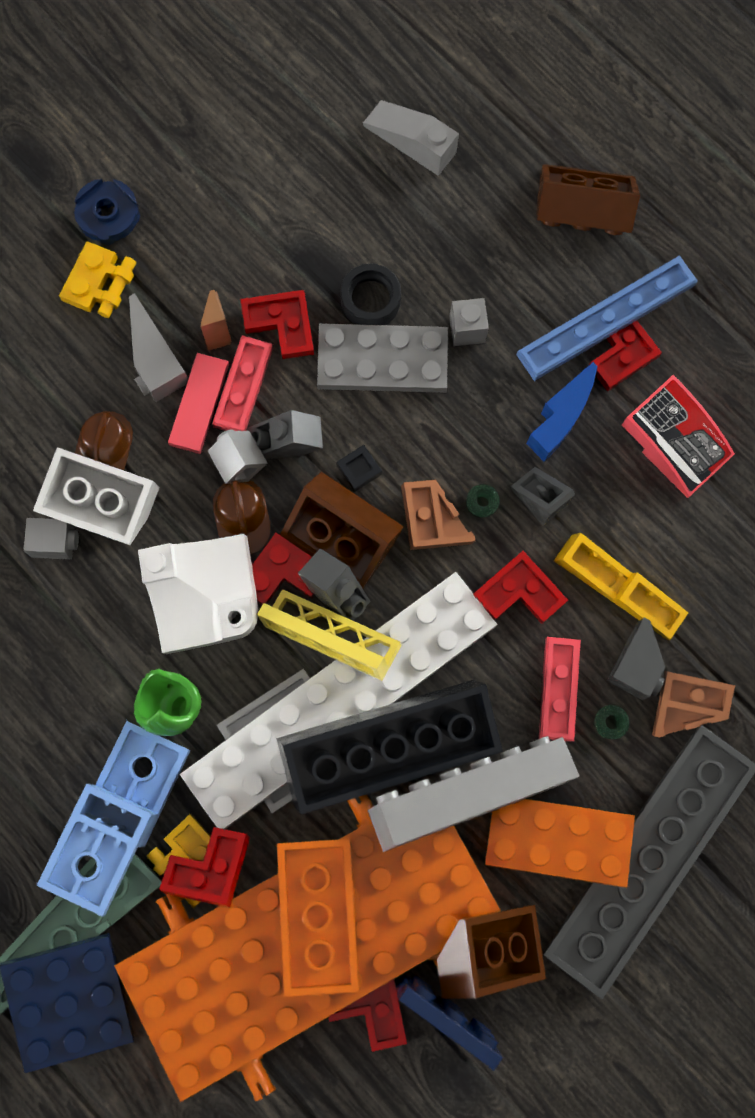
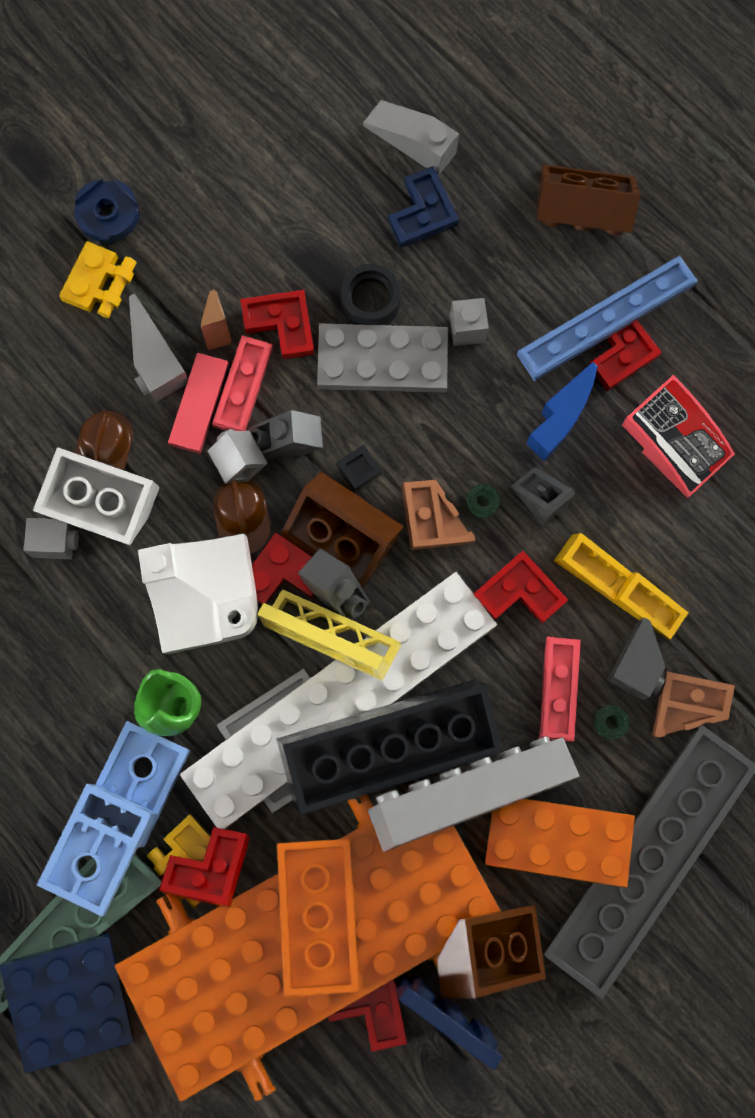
(430, 212): none -> dark blue plate

